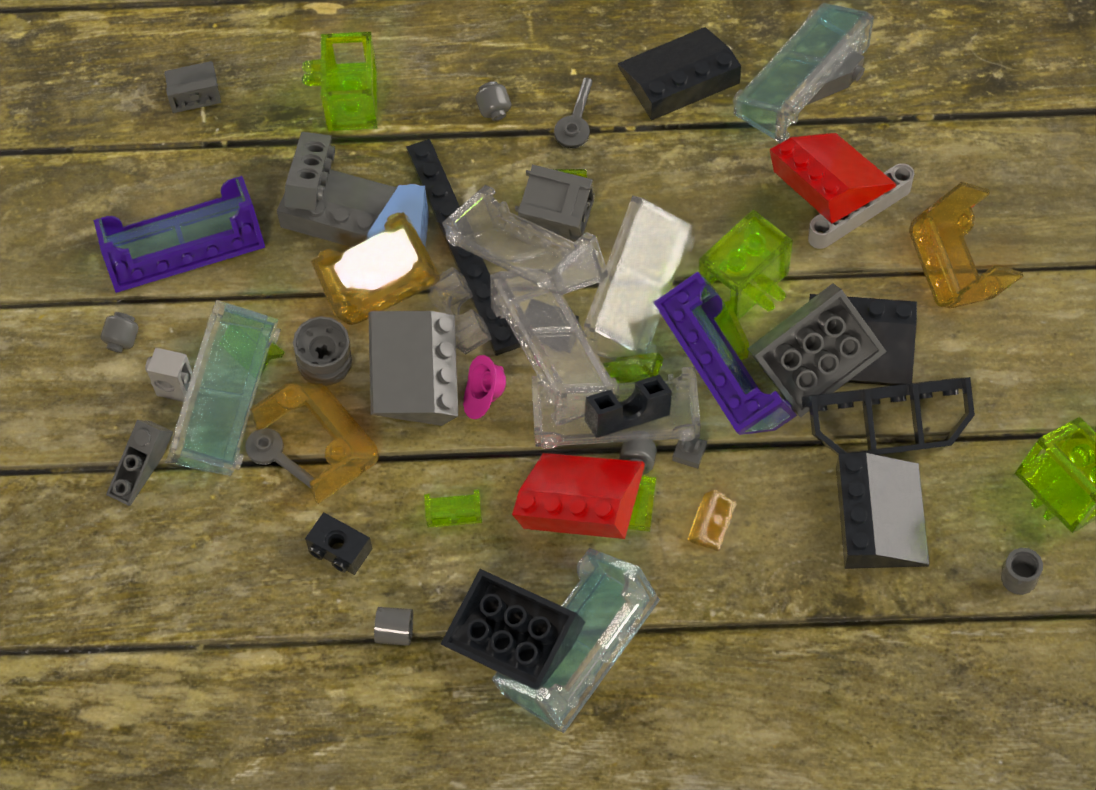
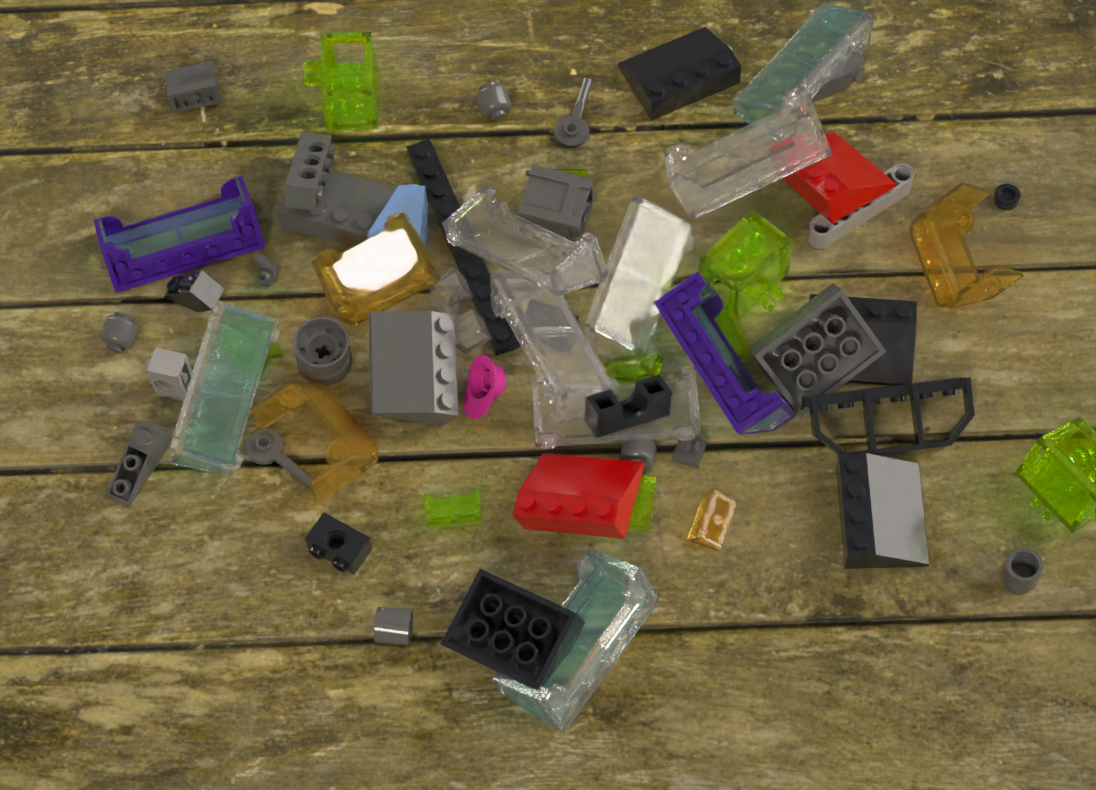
(194, 291): none -> black slope
(268, 270): none -> dark grey arm
(748, 156): none -> clear windscreen
(1006, 197): none -> black tile

